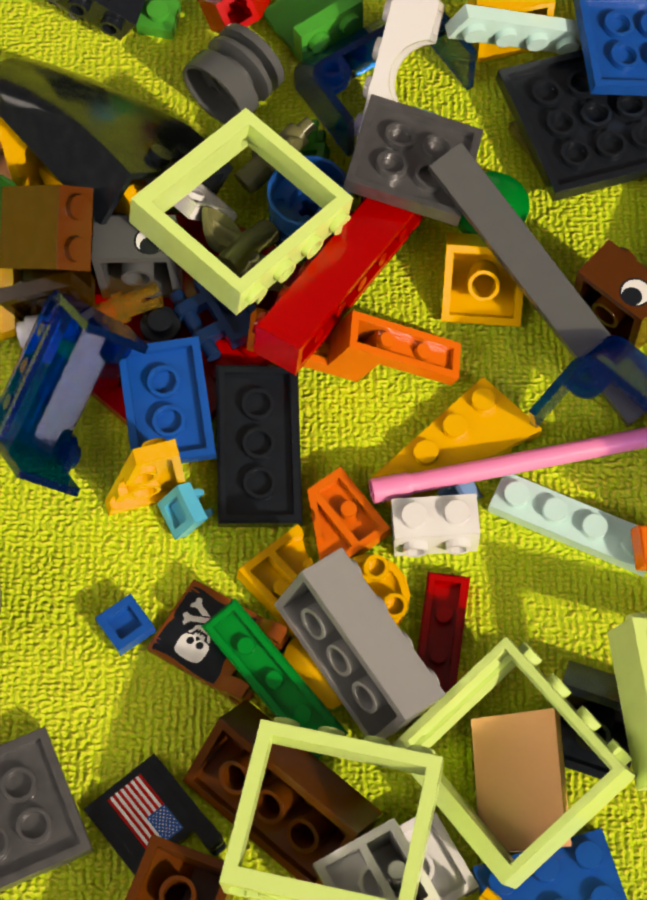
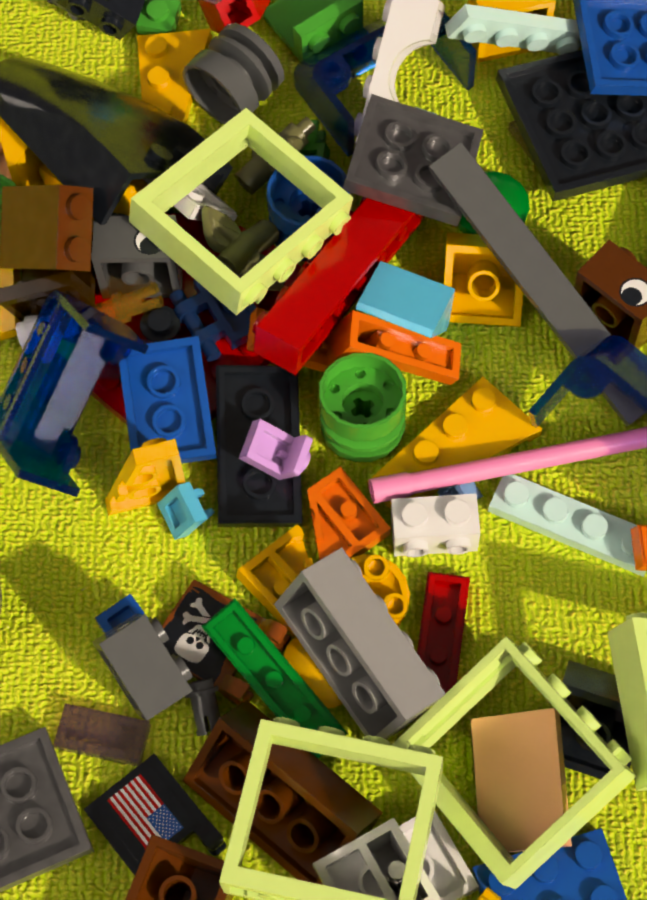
(102, 735): none -> tile
(143, 665): none -> dark grey brick
(161, 68): none -> yellow wing
(204, 704): none -> dark grey pin
(275, 450): none -> lavender bracket
(362, 407): none -> bright green wheel
(407, 300): none -> medium azure slope

